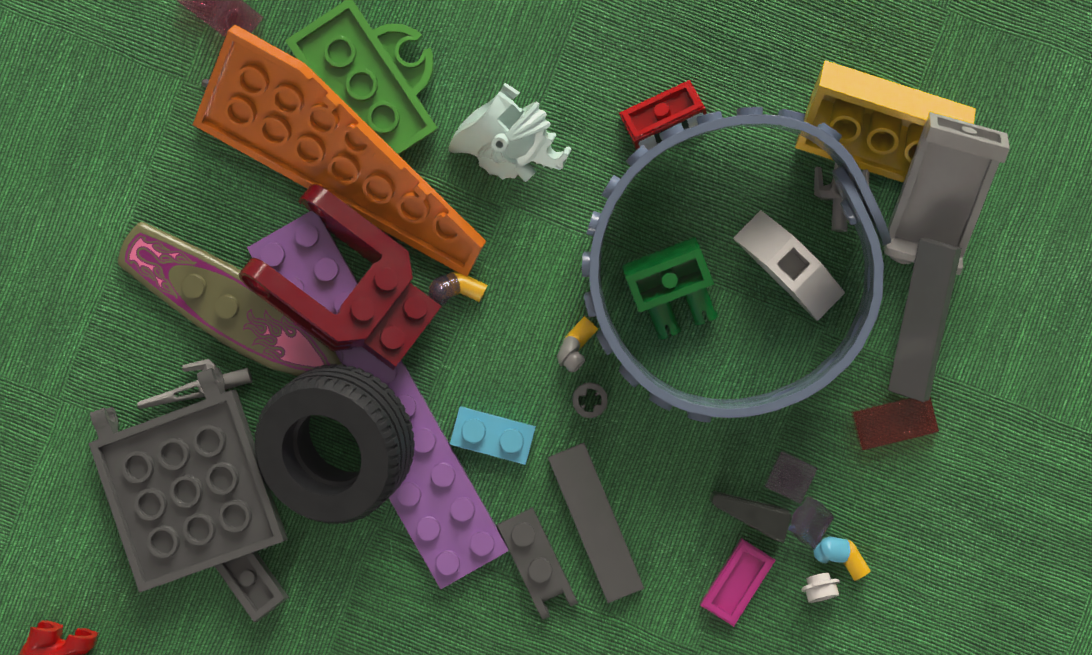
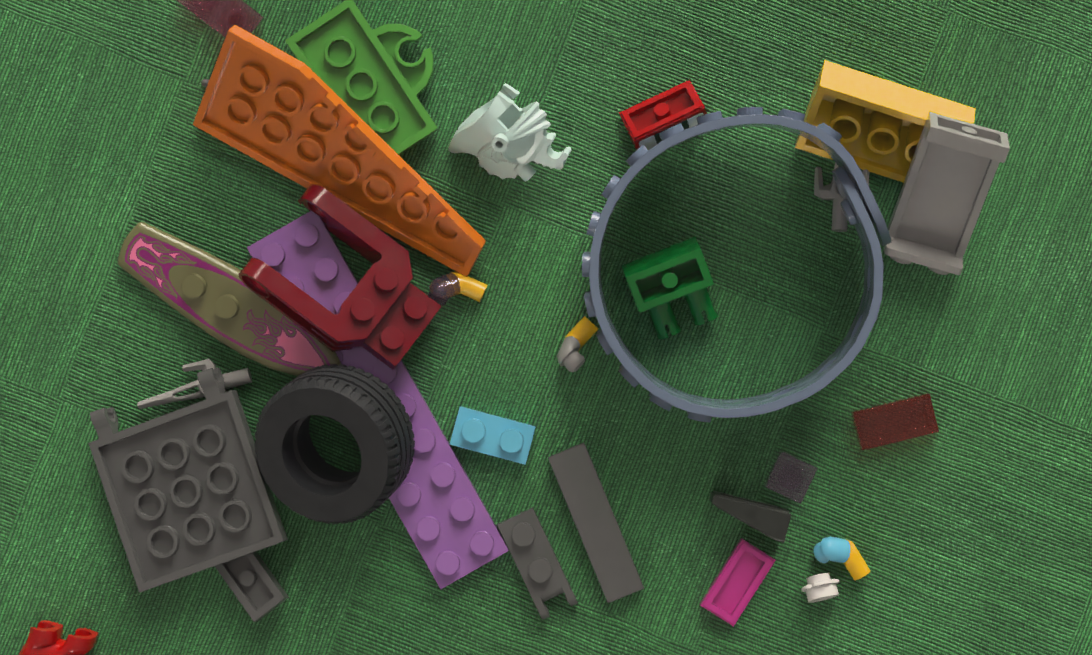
(598, 409): dark grey bush -> none
(790, 264): white slope -> none
(810, 522): plate -> none
(924, 319): dark grey tile -> none

